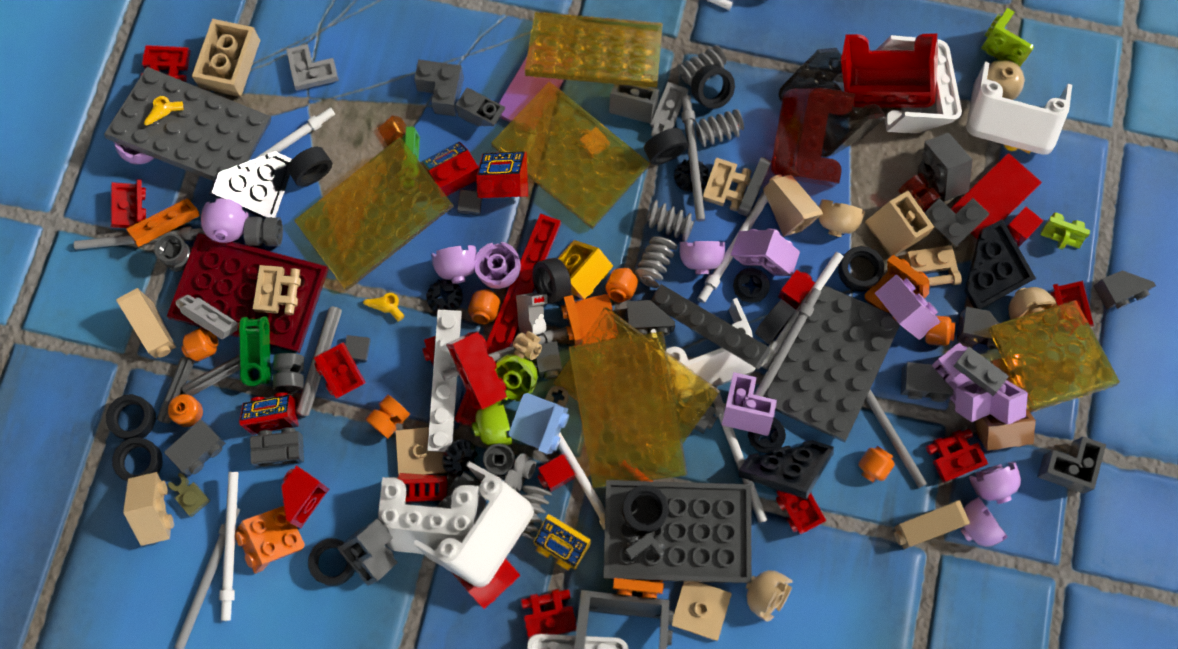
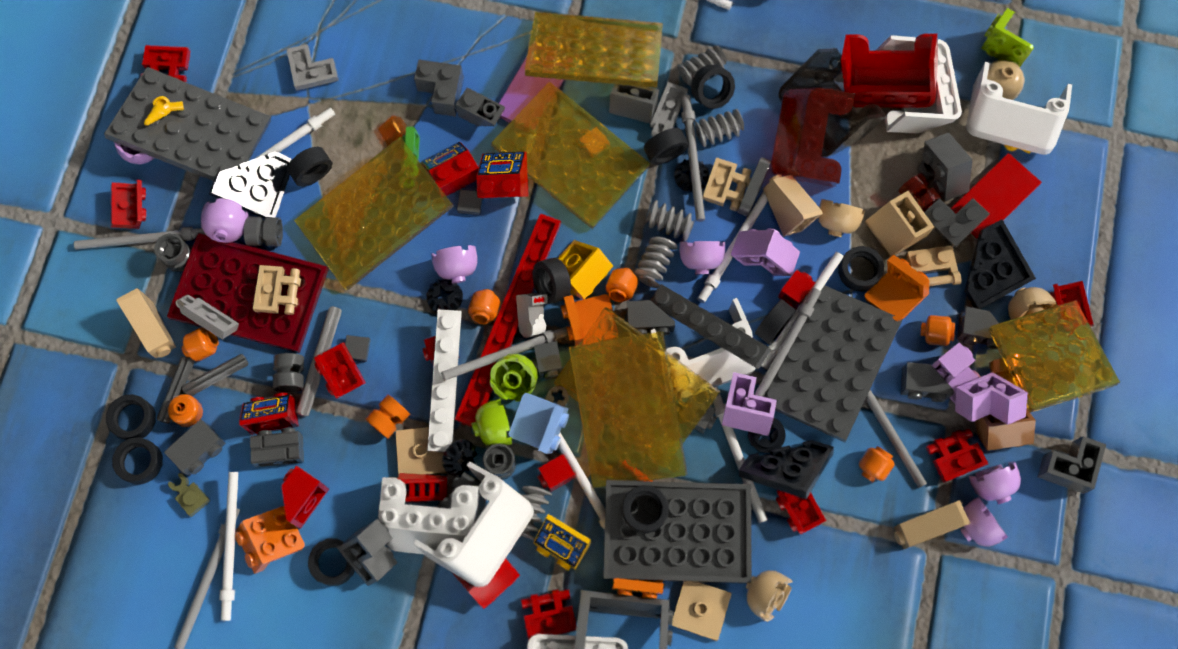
(147, 509): tan brick -> none
(163, 222): orange plate -> none
(226, 57): tan brick -> none
(255, 351): green piece -> none
(386, 304): yellow animal -> none
(477, 370): red brick -> none
(497, 265): lavender cylinder -> none
(523, 468): light grey plate -> none
(527, 345): tan gear -> none
(639, 545): dark grey bracket -> none
(758, 278): black gear -> none
(908, 308): lavender brick -> none
(981, 371): dark grey plate -> none
(1024, 225): red brick -> none
(1065, 232): lime hips -> none
(1121, 287): dark grey slope -> none

